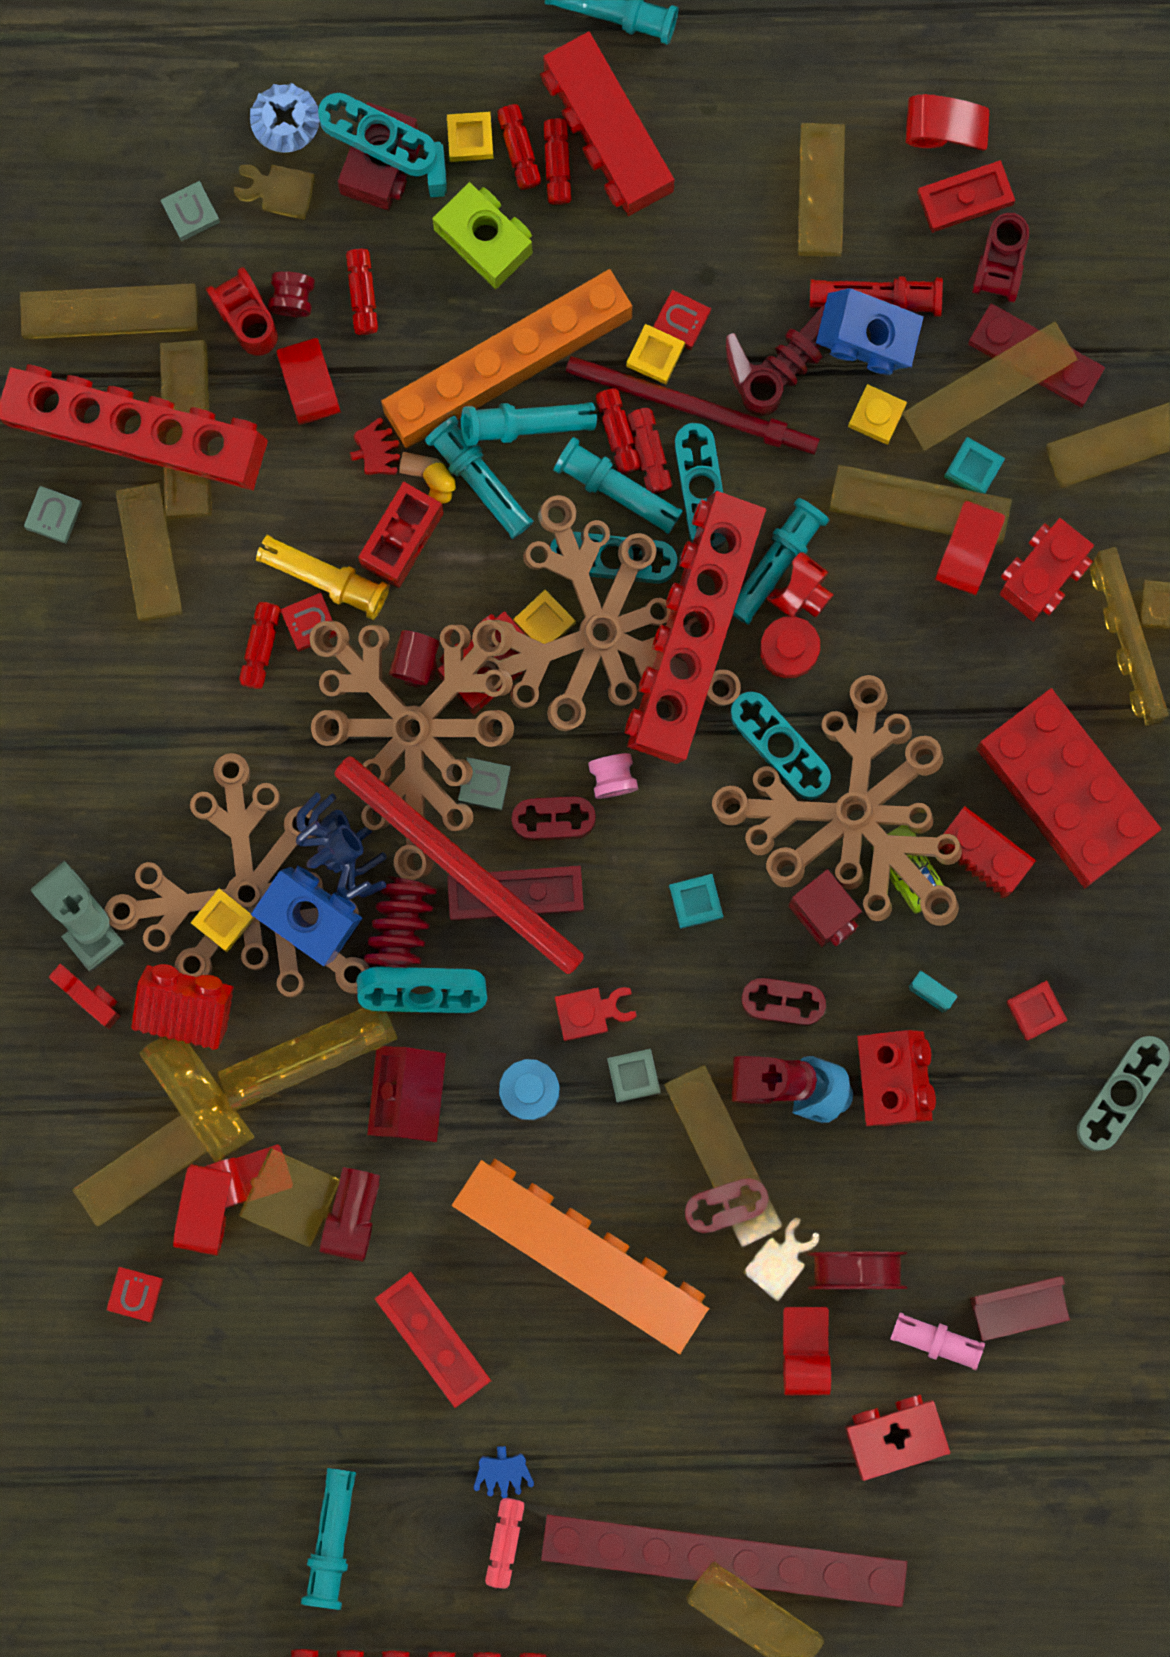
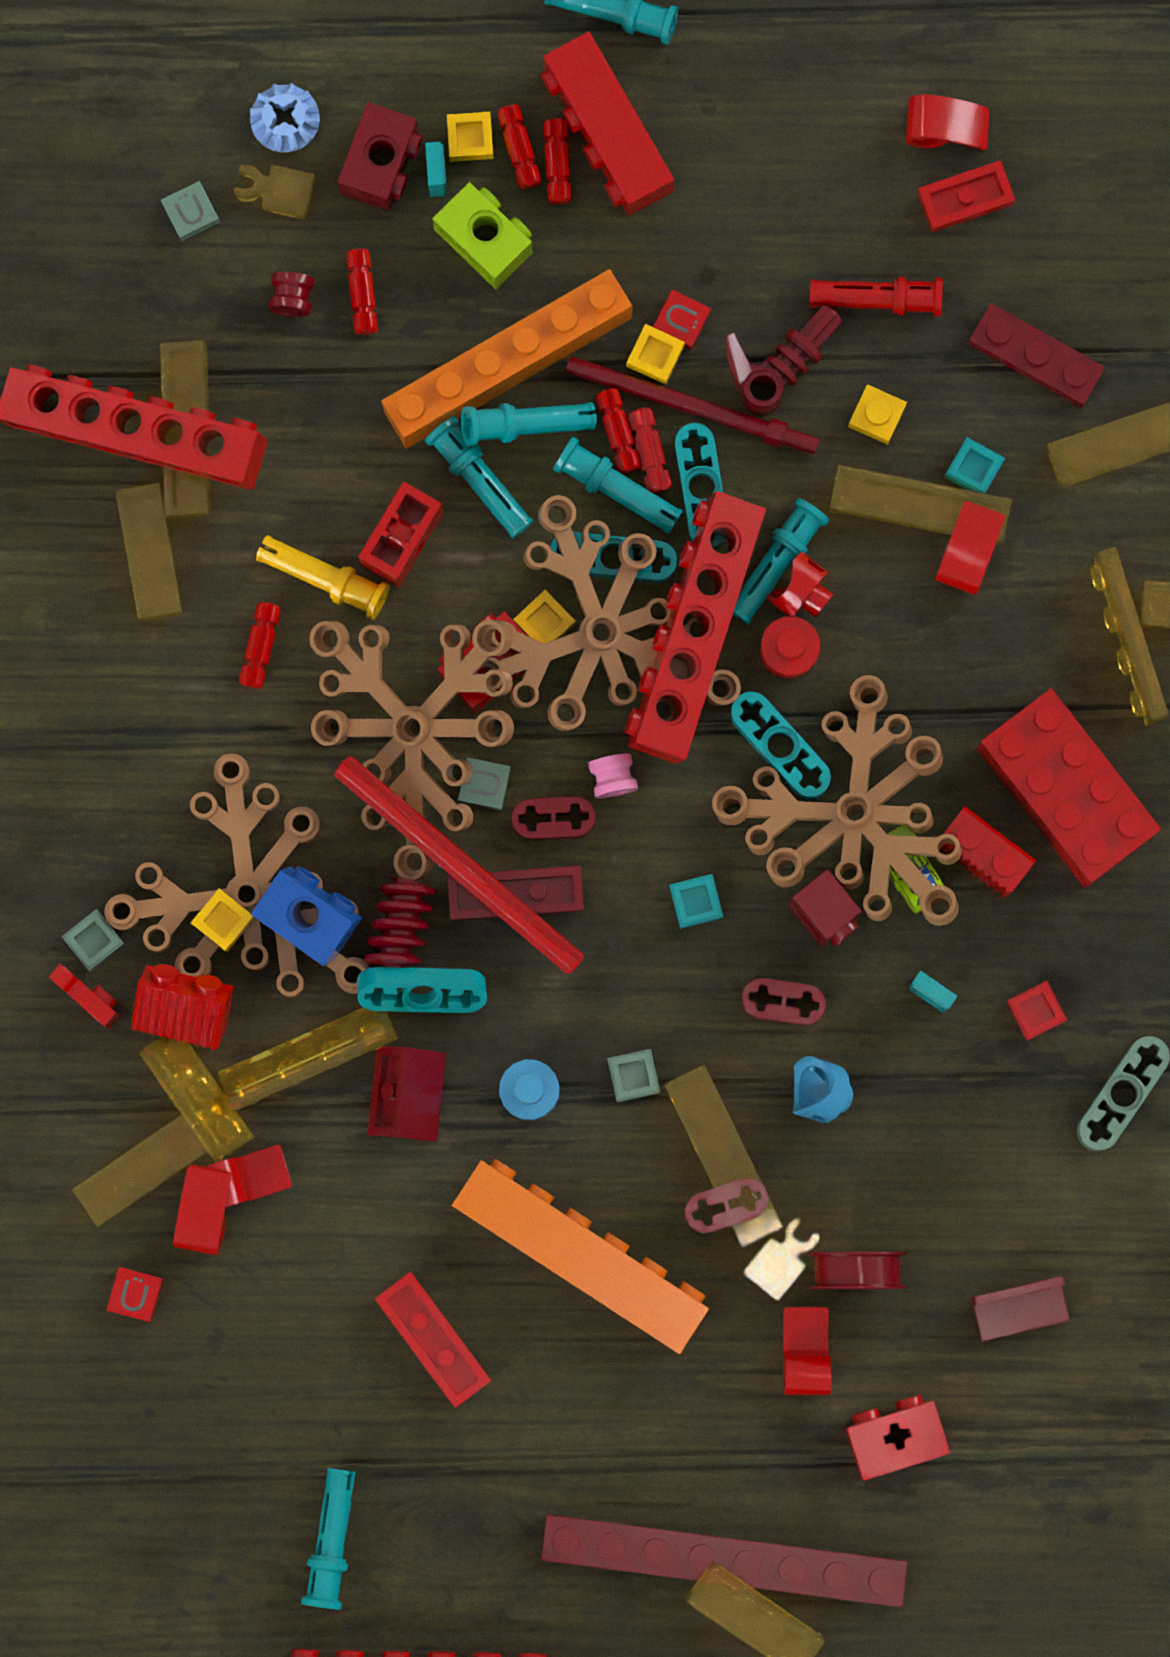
(53, 514): sand green tile -> none
(71, 904): sand green piece -> none
(109, 311): clear yellow plate -> none
(241, 307): red piece -> none
(289, 1197): clear yellow piece -> none
(302, 618): red tile -> none
(308, 381): red panel -> none
(337, 847): dark blue animal -> none
(343, 130): teal beam -> none
(349, 1224): dark red piece -> none
(375, 450): red piece -> none
(415, 659): dark red piece -> none
(433, 472): arm -> none
(502, 1471): blue piece -> none
(504, 1543): coral axle -> none
(585, 1013): red plate -> none
(771, 1079): dark red piece -> none
(821, 189): clear yellow plate -> none
(891, 329): blue brick -> none
(896, 1078): red brick -> none
(937, 1341): bright pink pin -> none
(990, 386): clear yellow plate -> none
(1002, 265): dark red piece -> none
(1037, 581): red brick -> none

